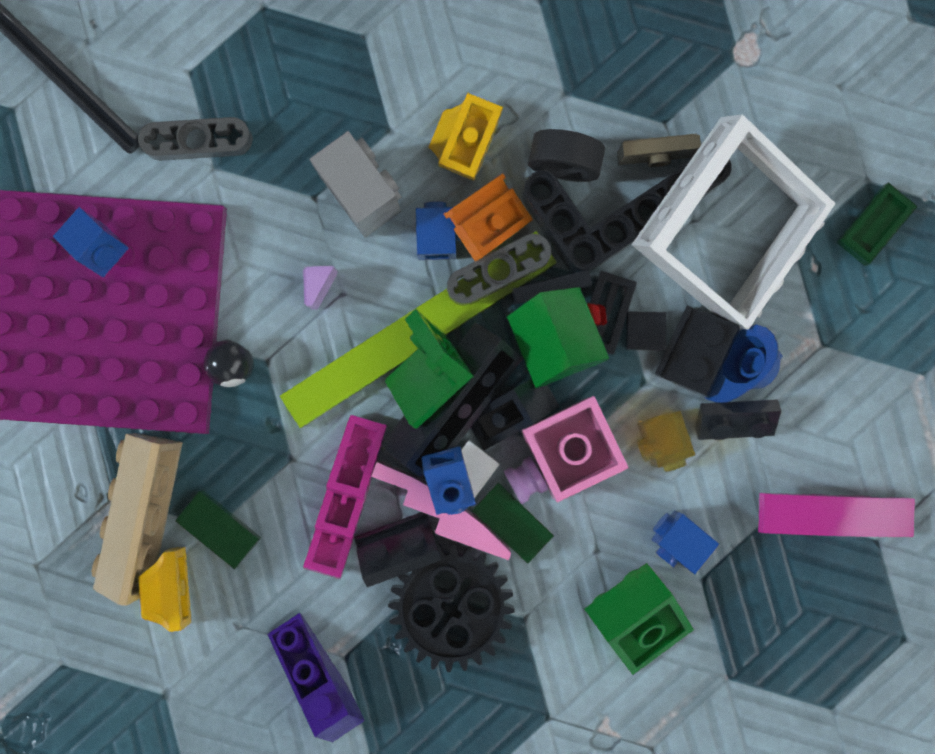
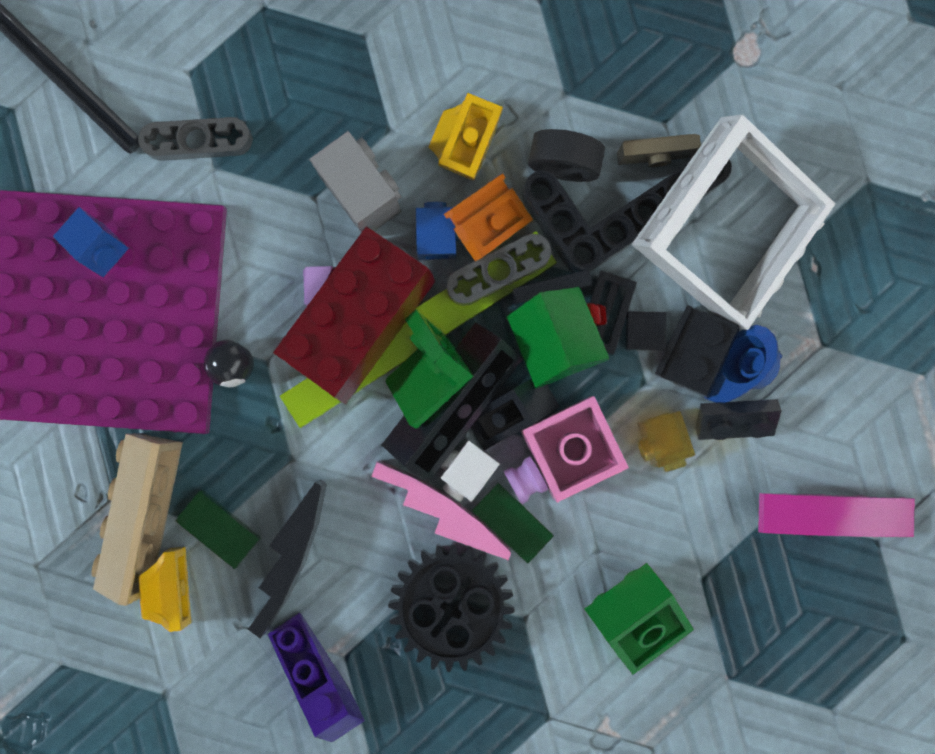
(293, 545): none -> black slope
(345, 497): dark pink slope -> none
(355, 315): none -> dark red brick
(396, 549): black plate -> none
(448, 481): blue brick -> none
(682, 542): blue brick -> none
(876, 224): dark green tile -> none

